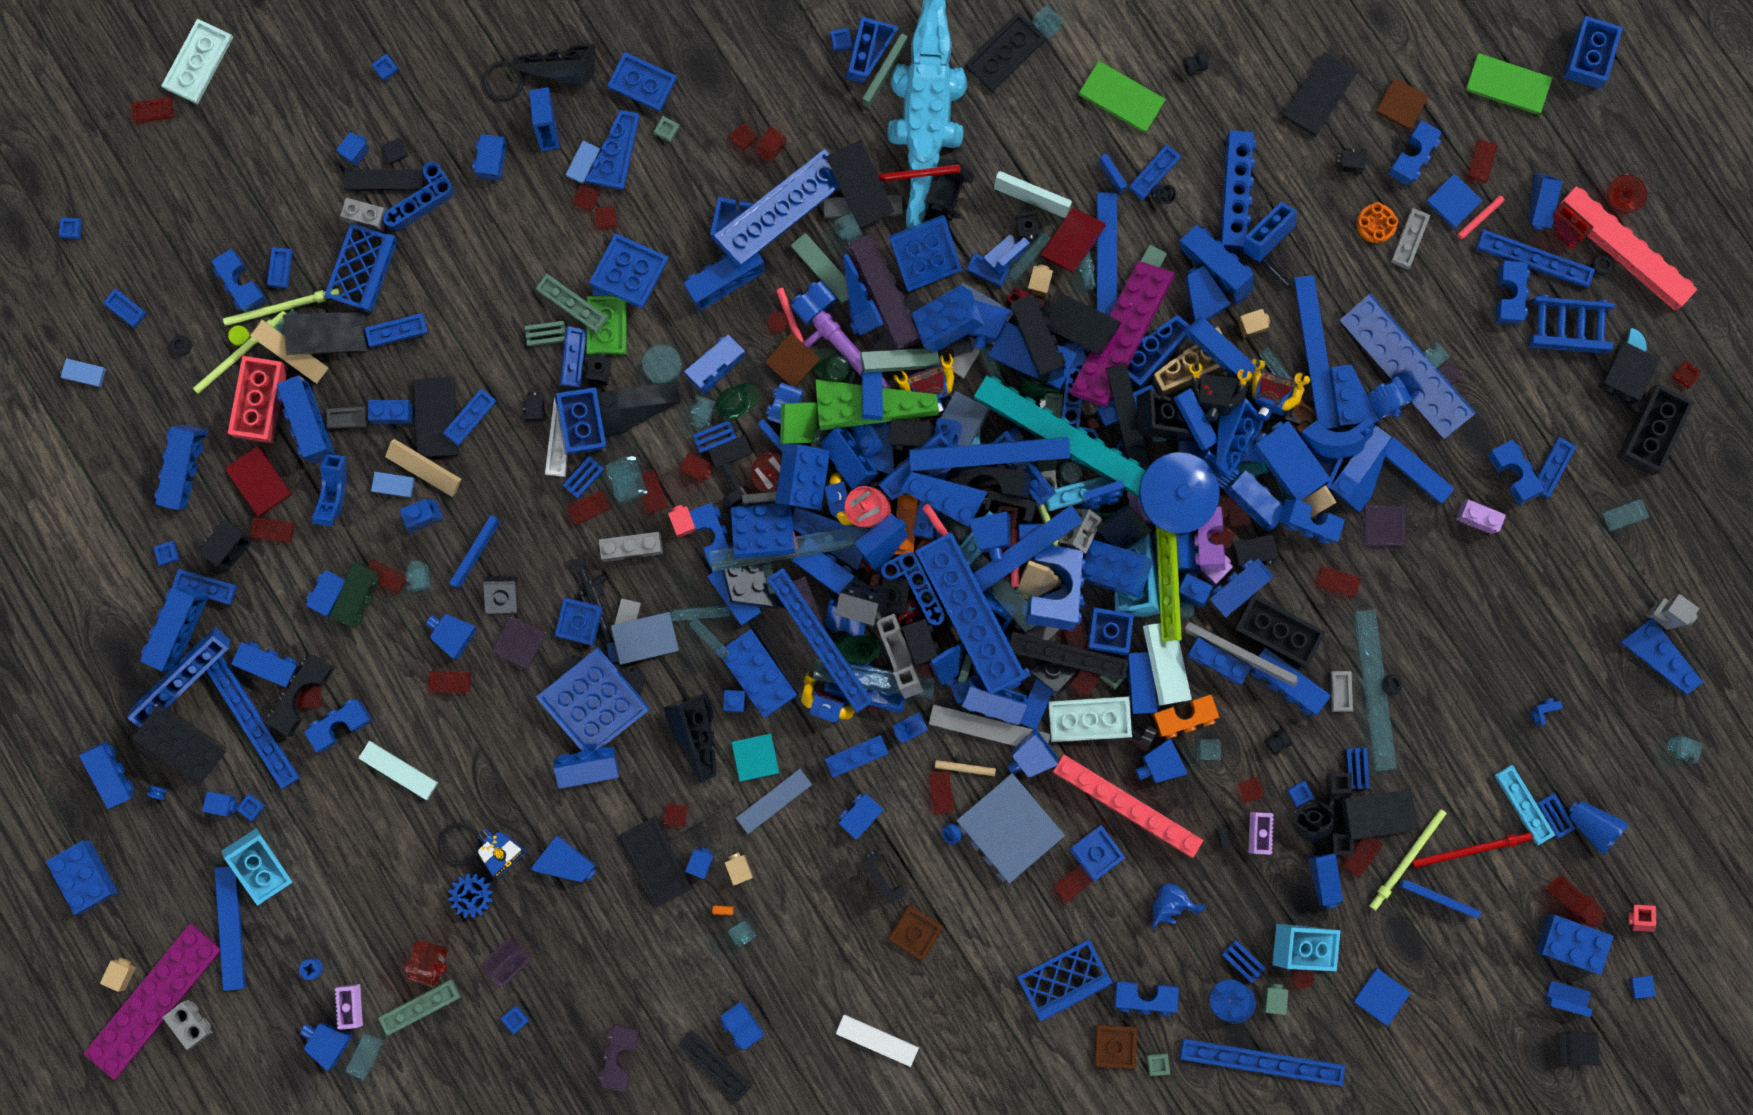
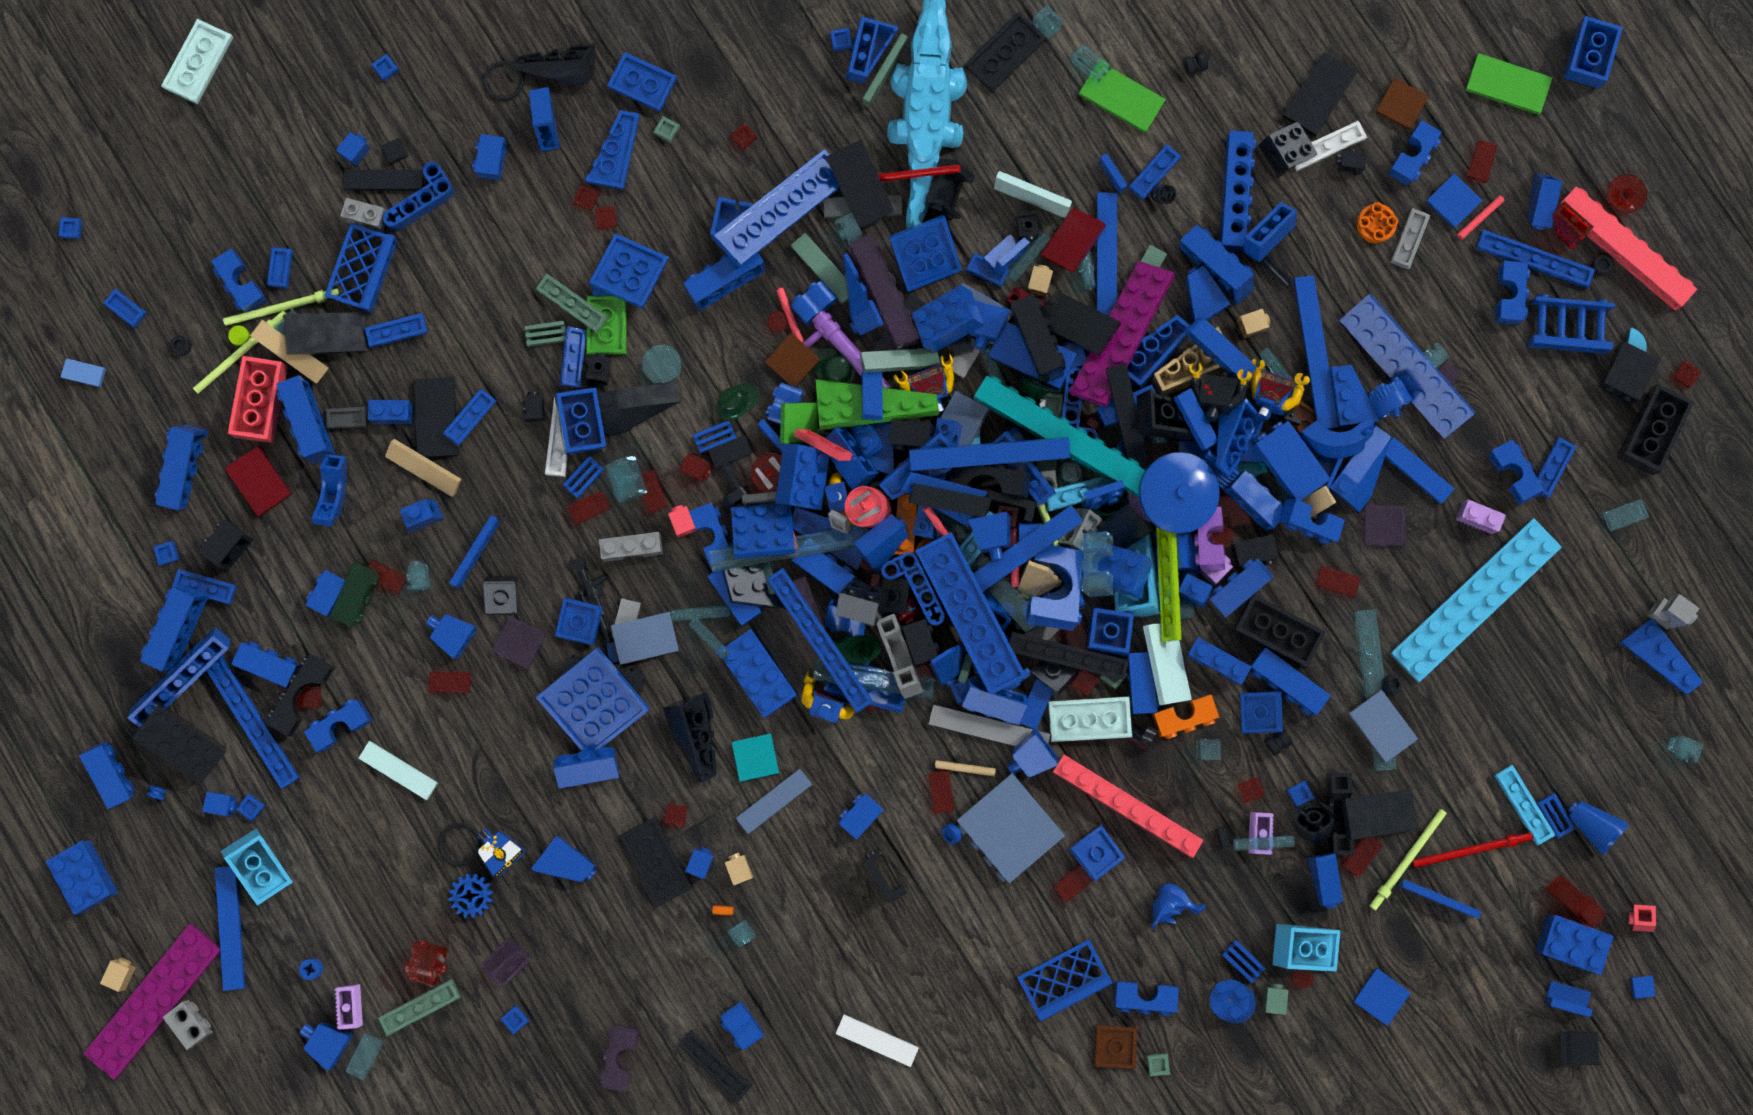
(152, 110): clear red tile -> none
(272, 530): clear red tile -> none
(393, 484): medium blue tile -> none
(582, 162): medium blue tile -> none
(703, 411): clear light blue brick -> none
(714, 364): wedge -> none
(734, 701): blue brick -> none
(771, 144): clear red brick -> none
(823, 444): none -> coral tile
(839, 522): none -> light grey tile
(856, 756): blue arch -> none
(909, 728): blue bracket -> none
(915, 932): reddish brown tile -> none
(948, 500): none -> black tile
(1094, 548): none -> clear light blue arch
(1101, 72): none -> clear light blue tile
(1161, 763): blue torso -> none
(1242, 655): light grey tile -> none
(1261, 712): none -> blue tile
(1262, 1062): blue tile -> none
(1264, 843): none -> clear light blue axle
(1287, 148): none -> black bracket
(1335, 143): none -> white tile
(1341, 691): light grey tile -> none
(1357, 766): blue tile -> none
(1383, 726): none -> sand blue tile
(1475, 600): none -> medium azure plate
(1547, 705): blue bracket -> none

